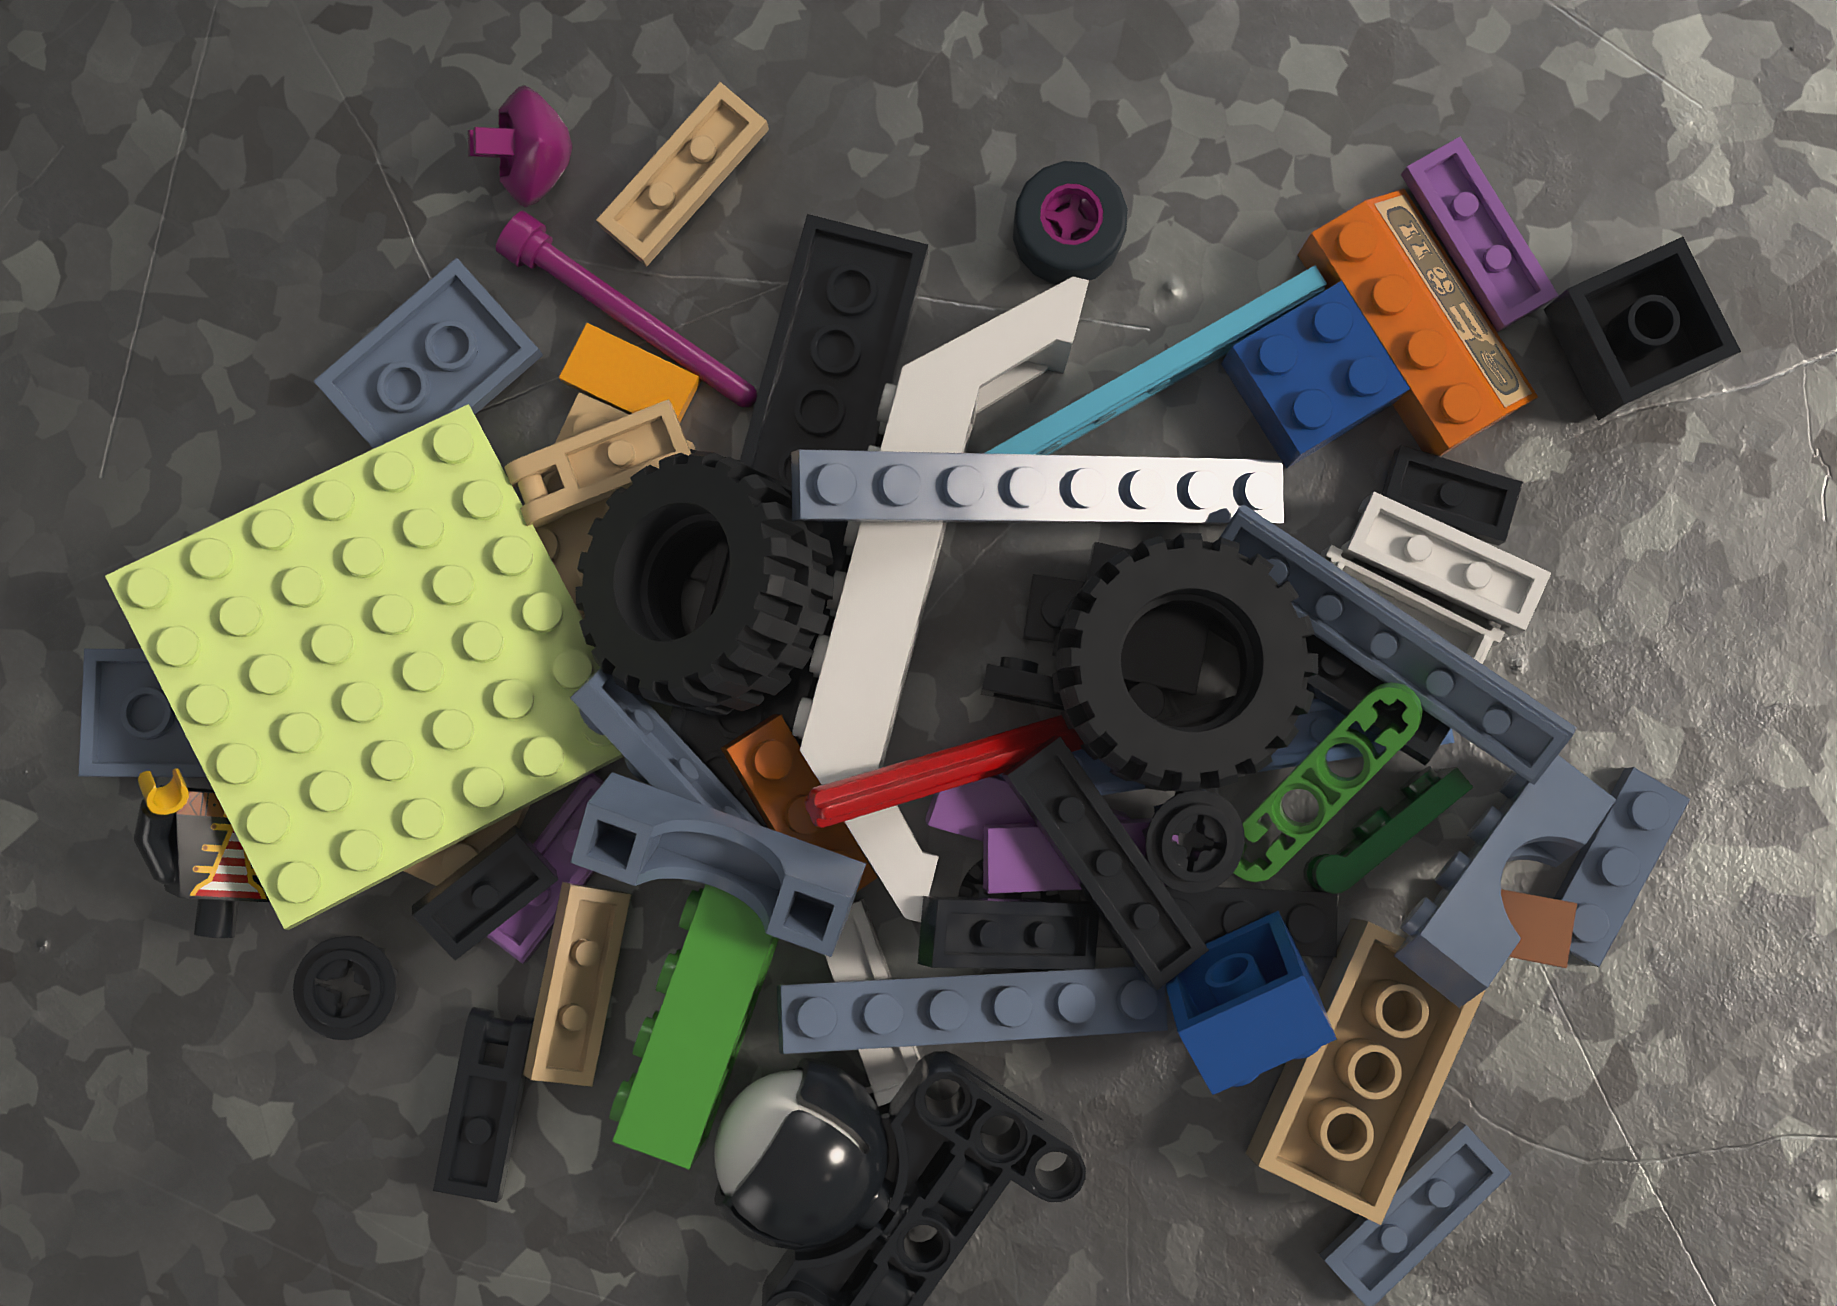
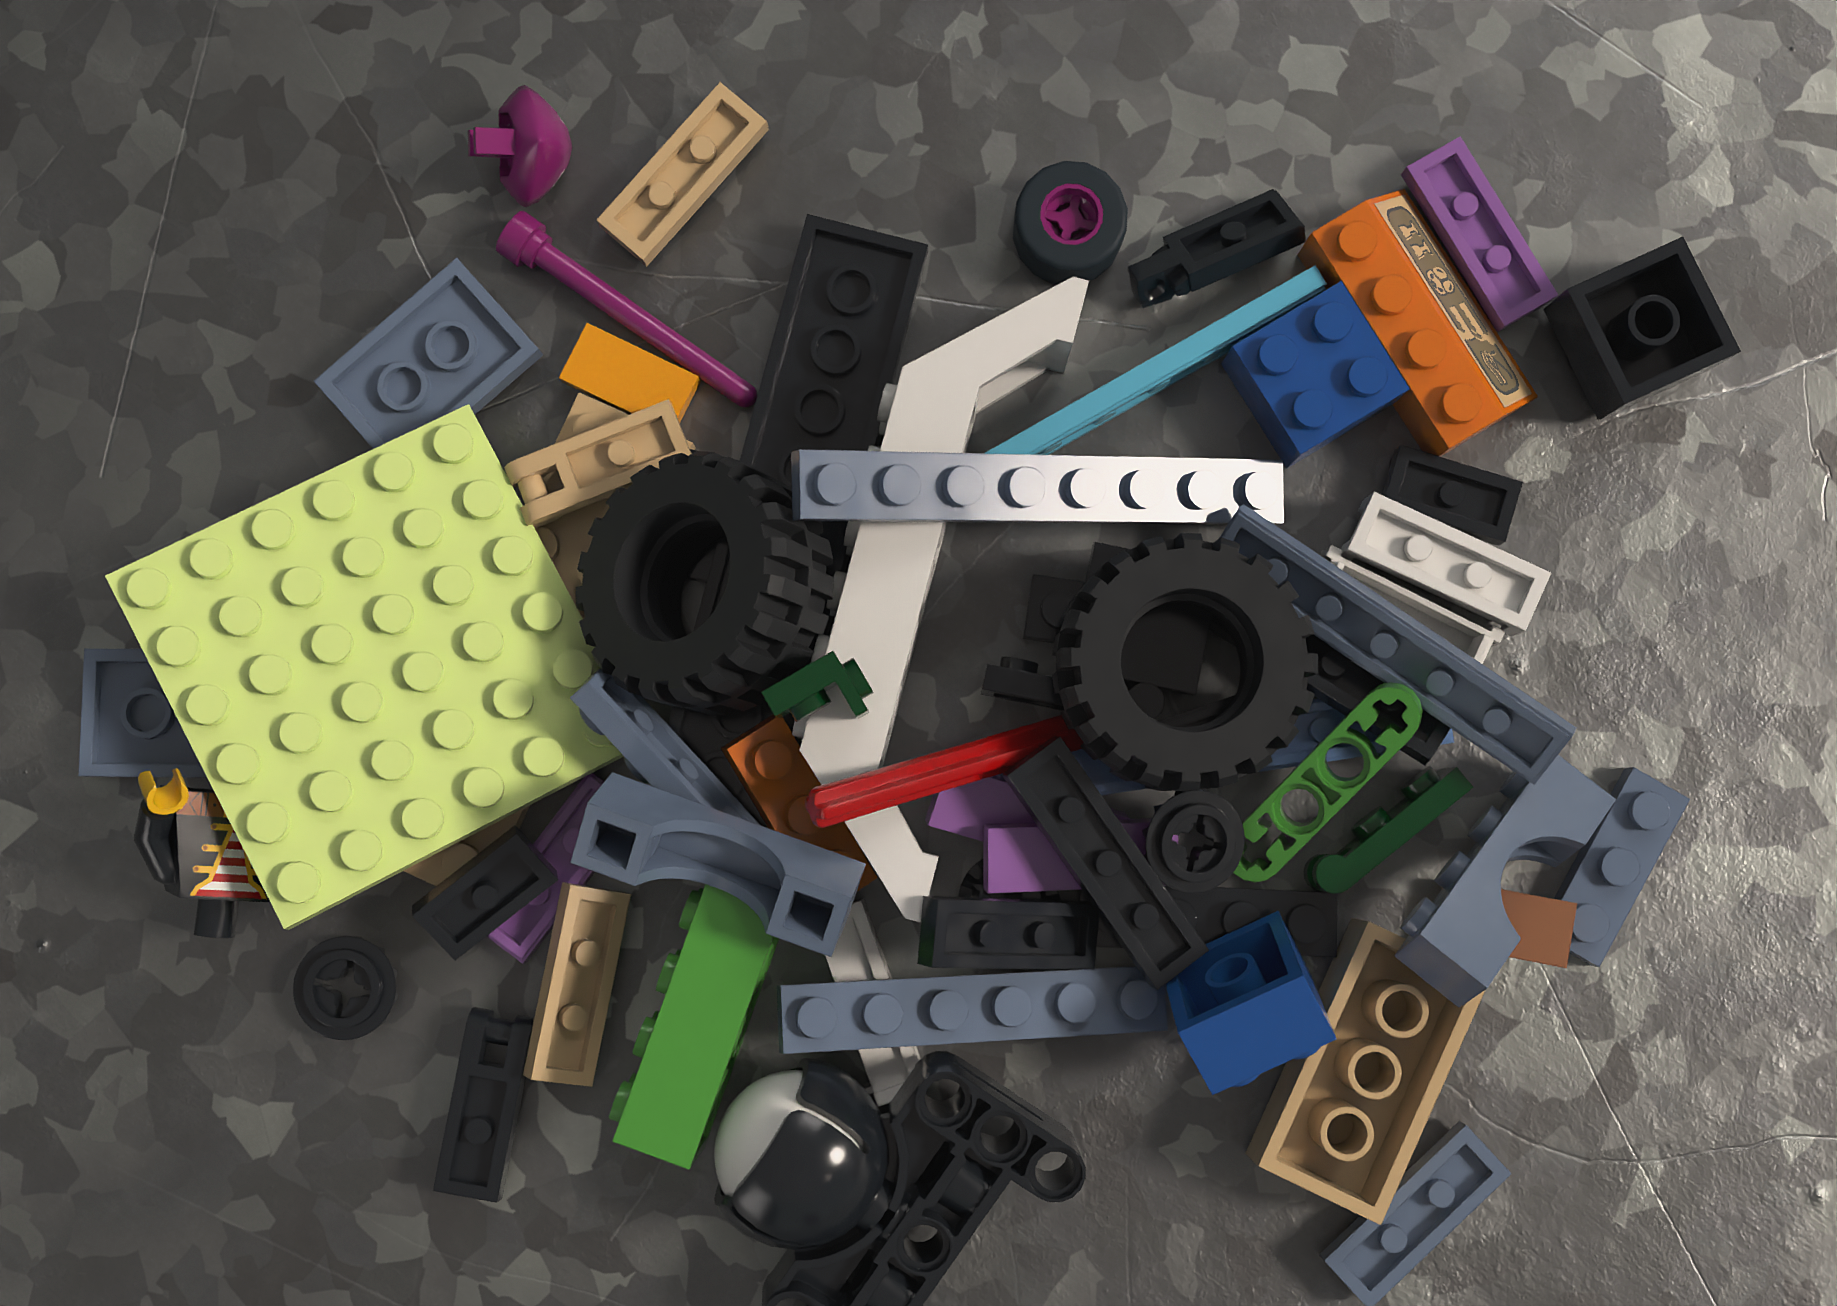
(806, 689): none -> dark green bracket
(1217, 248): none -> black hinge

